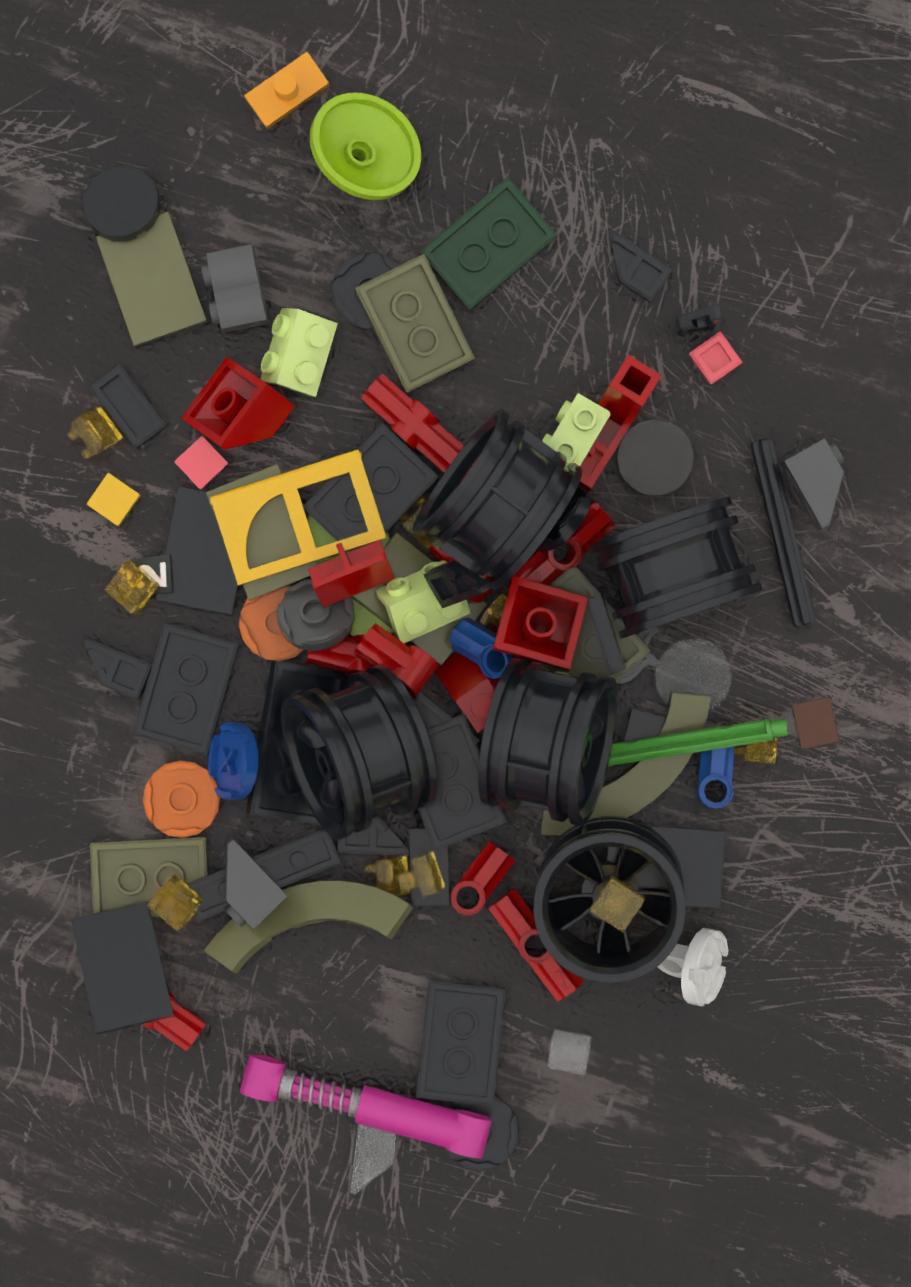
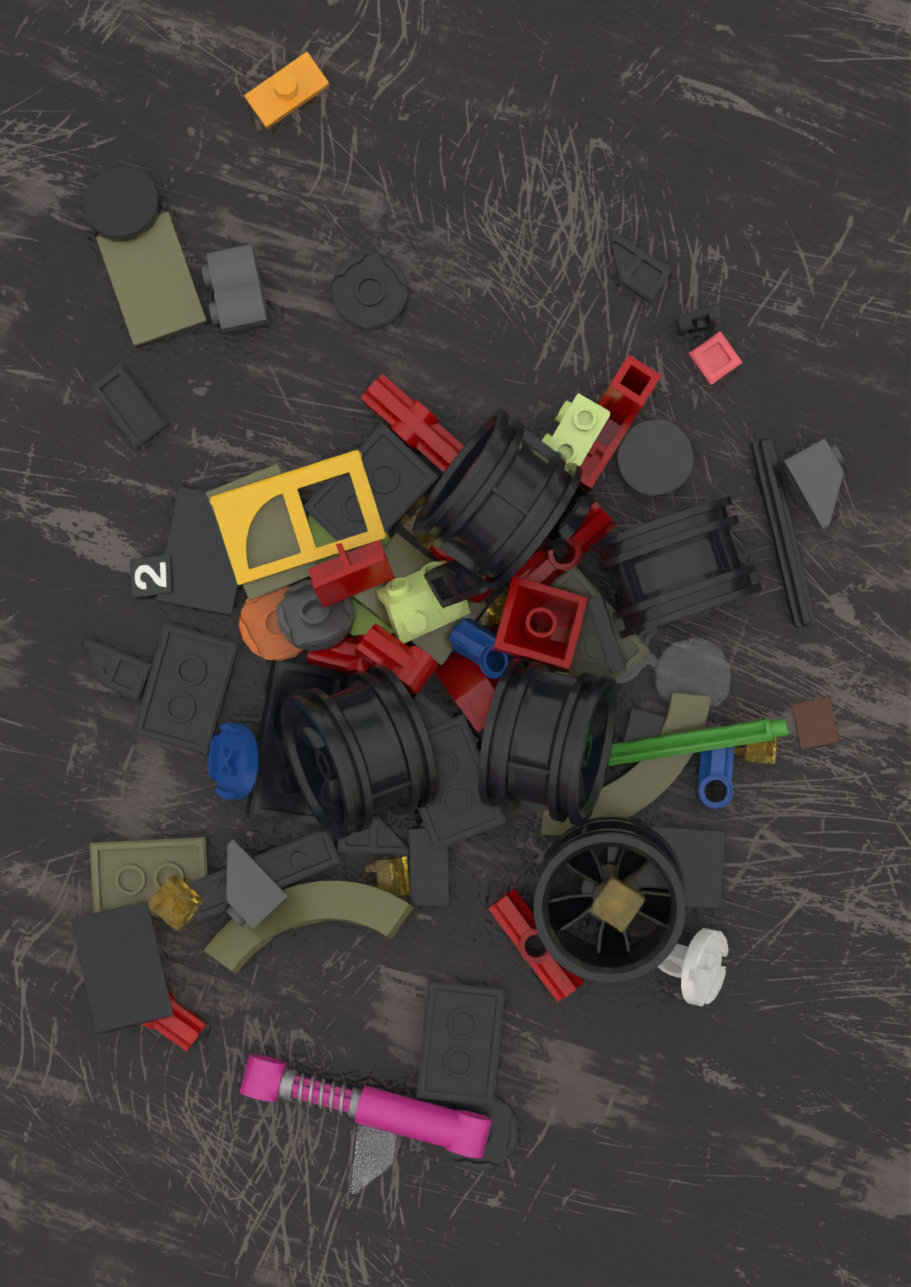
(96, 432): clear yellow tile -> none
(113, 499): yellow tile -> none
(131, 587): clear yellow tile -> none
(181, 799): orange tile -> none
(201, 463): coral tile -> none
(237, 408): red slope -> none
(298, 351): yellowish green bracket -> none
(374, 134): lime dish -> none
(414, 323): olive tile -> none
(425, 874): clear yellow tile -> none
(483, 876): red piece -> none
(488, 244): dark green tile -> none
(569, 1051): clear tile -> none

